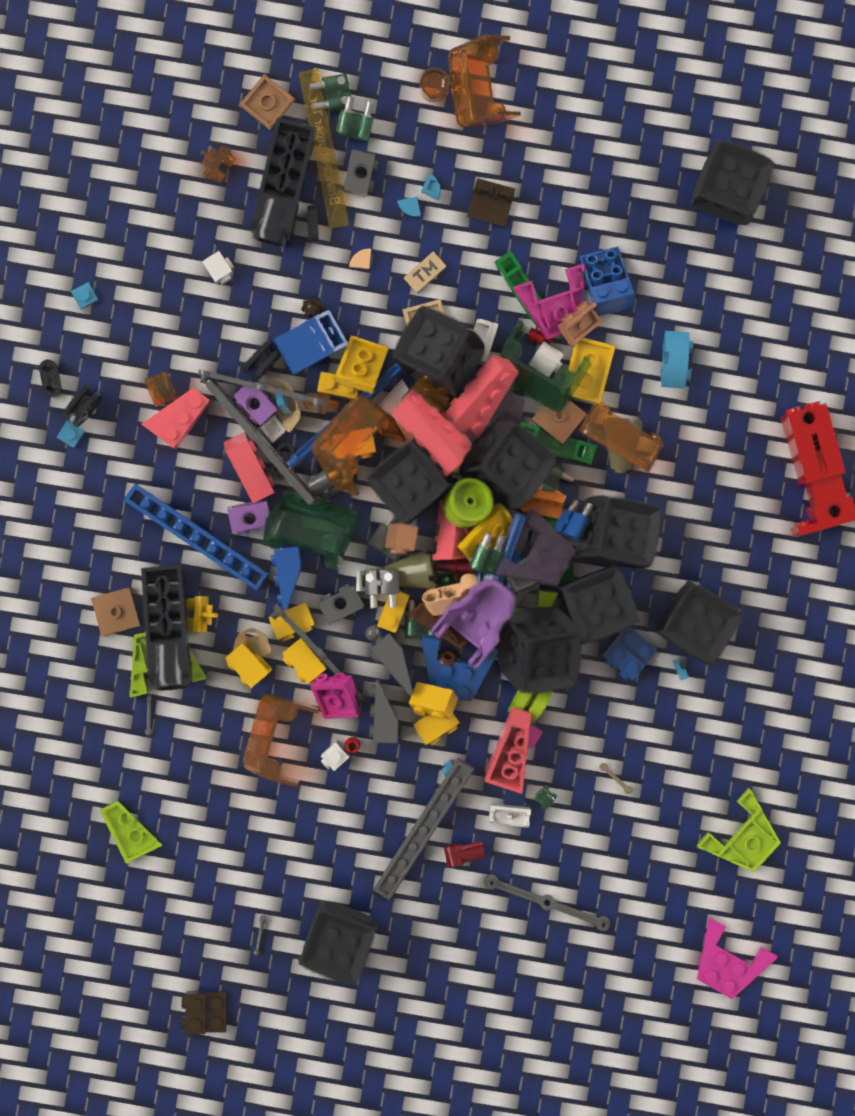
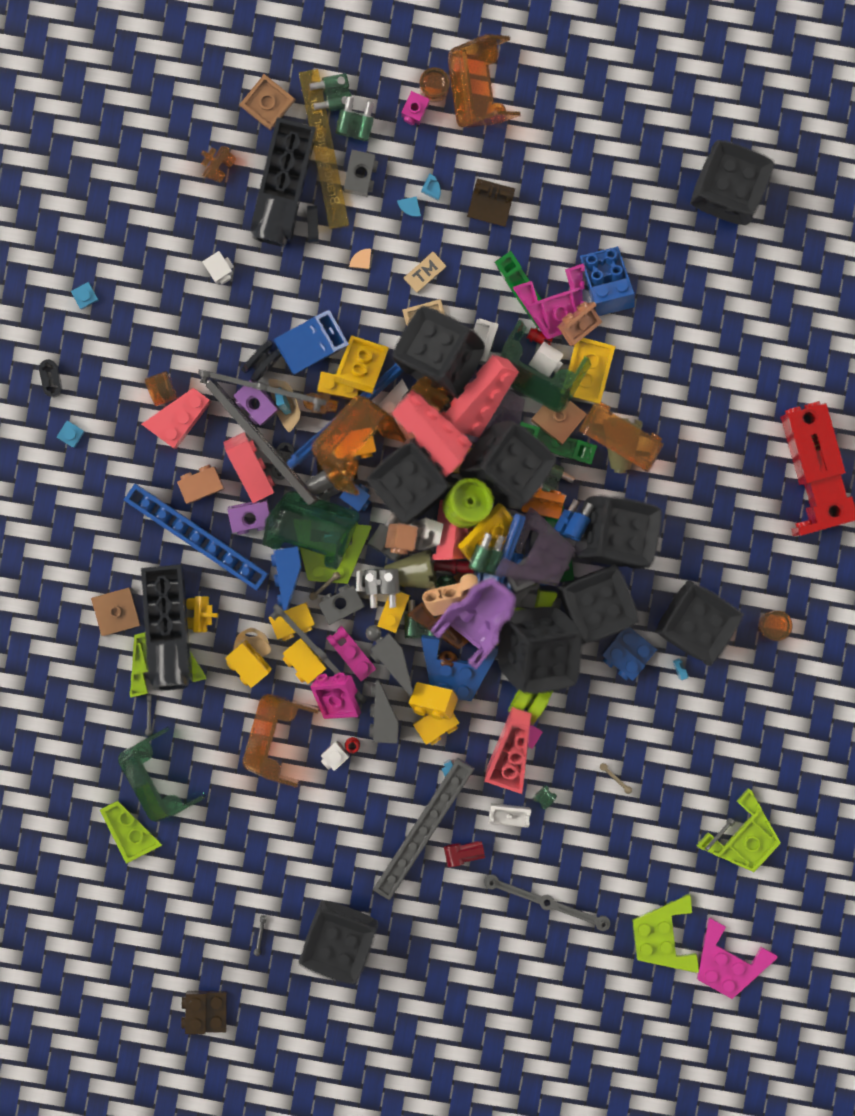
(82, 405): black wheel -> none
(155, 806): none -> clear green windscreen
(200, 484): none -> nougat brick
(273, 429): white tile -> none
(312, 308): dark brown plant -> none
(313, 596): none -> dark tan hinge
(315, 565): none -> lime wing
(352, 654): none -> dark pink plate
(358, 501): none -> blue brick
(415, 108): none -> dark pink brick
(428, 533): none -> white hinge
(656, 938): none -> lime wing
(675, 359): dark azure brick -> none
(730, 822): none -> dark grey piece
(775, 625): none -> clear orange piece

